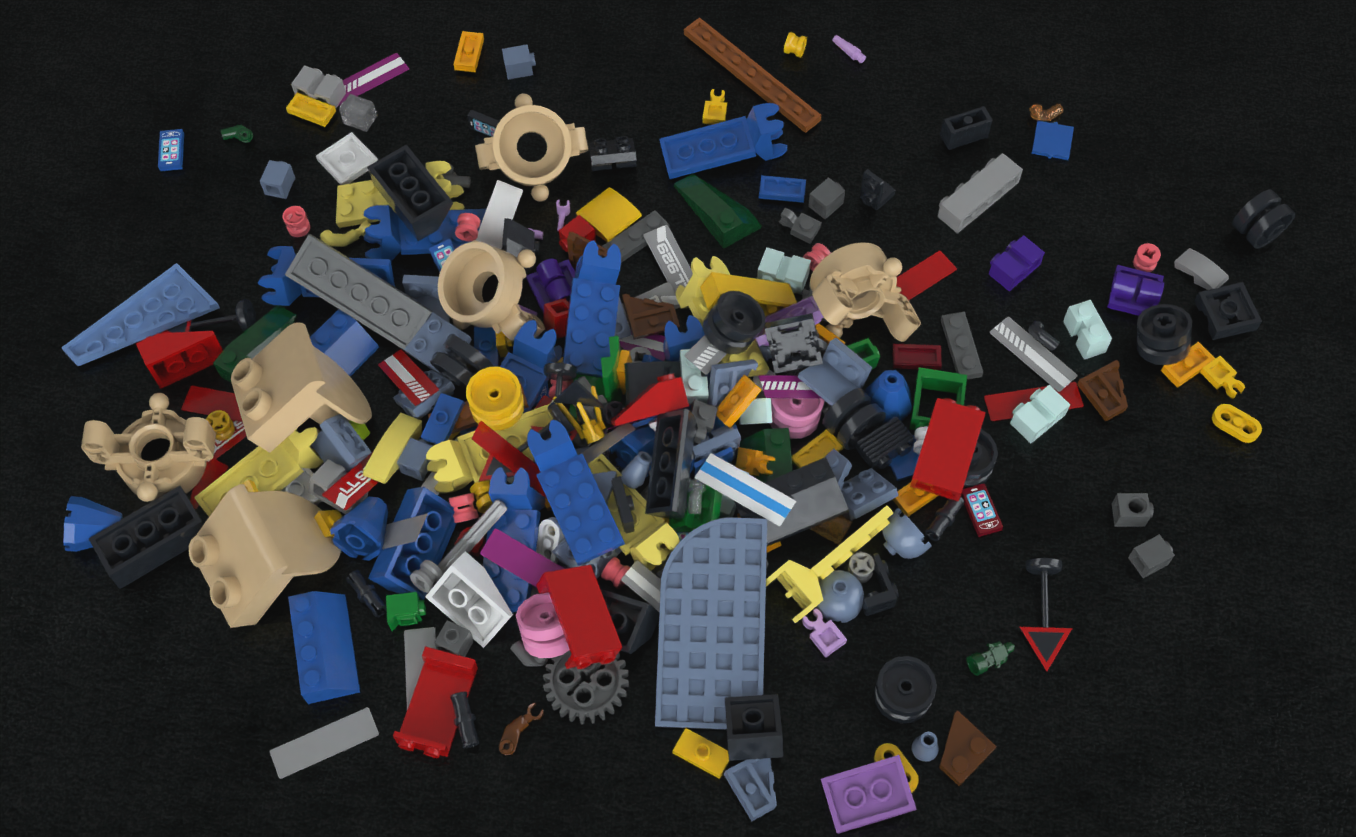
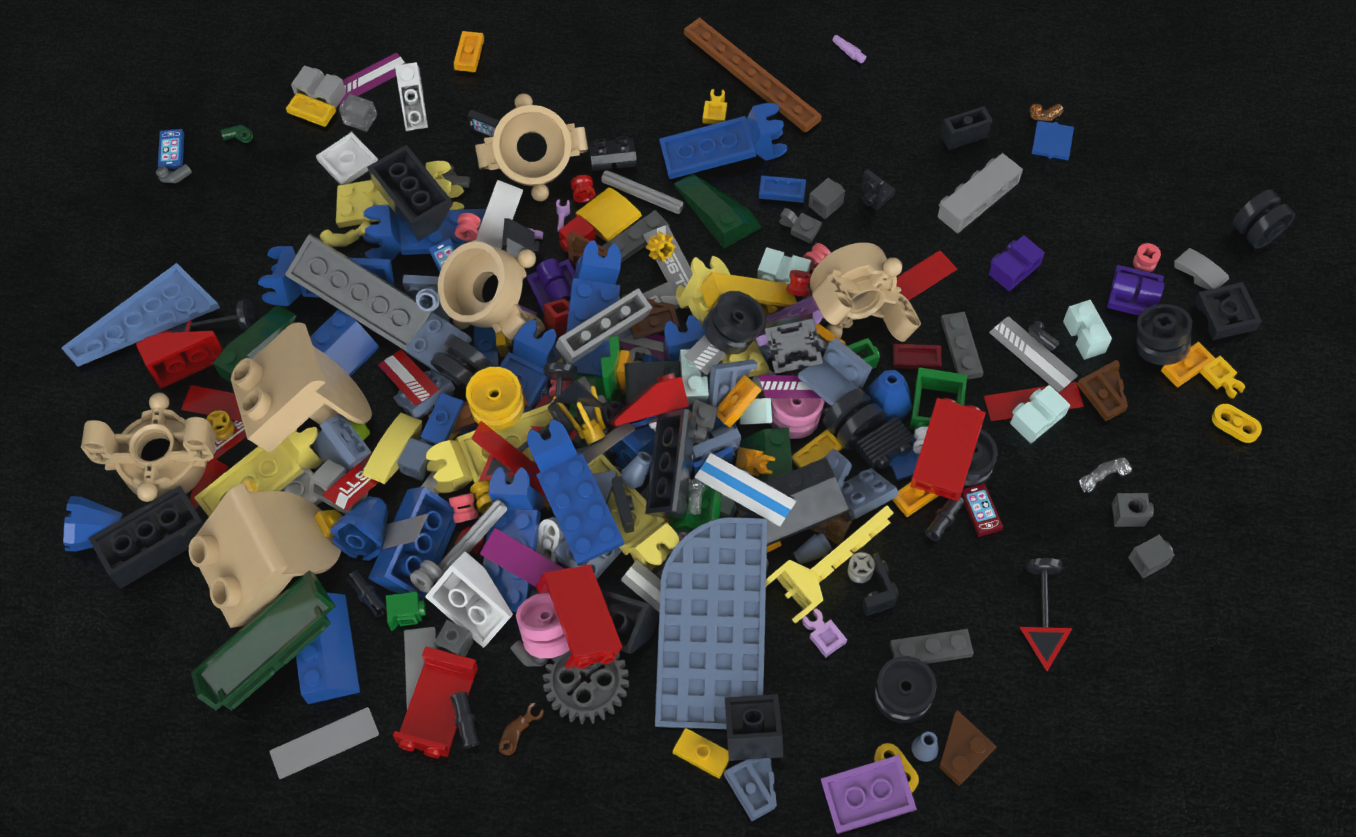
(173, 176): none -> dark grey arm
(264, 644): none -> dark green slope
(277, 179): sand blue brick -> none
(296, 221): coral wheel -> none
(411, 96): none -> white slope
(428, 298): none -> sand blue cone
(518, 61): sand blue brick -> none
(582, 188): none -> red wheel
(603, 325): none -> light grey brick
(614, 572): coral wheel -> none
(643, 192): none -> light grey axle
(660, 246): none -> yellow gear
(795, 44): yellow wheel -> none
(799, 283): none -> red wheel
(814, 548): none -> sand blue cone
(841, 596): sand blue cylinder -> none
(903, 537): sand blue cylinder -> none
(935, 647): none -> dark grey plate
(996, 654): dark green piece -> none
(1120, 464): none -> clear arm

